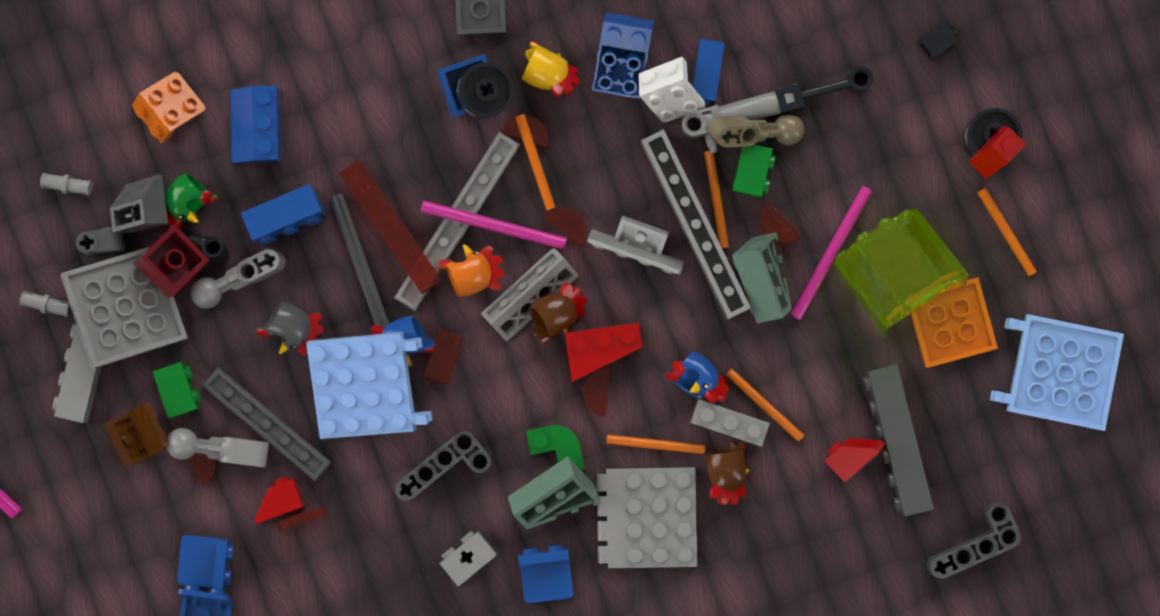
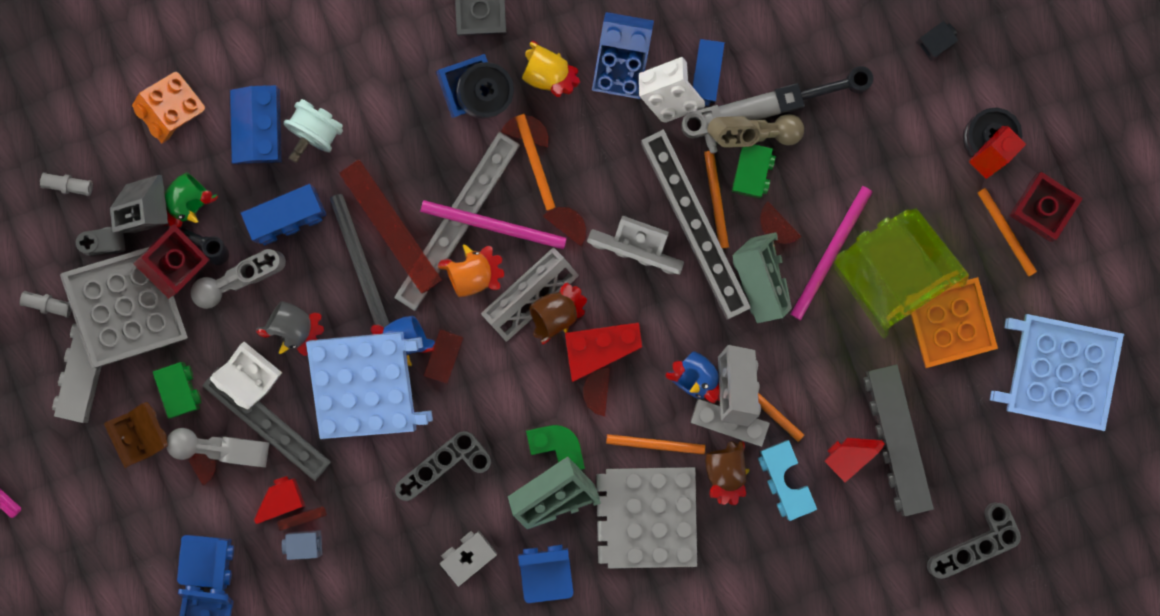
(246, 376): none -> white bracket
(302, 545): none -> sand blue brick
(312, 128): none -> light aqua wheel
(738, 385): none -> light grey brick
(776, 461): none -> medium azure arch
(1046, 207): none -> dark red brick

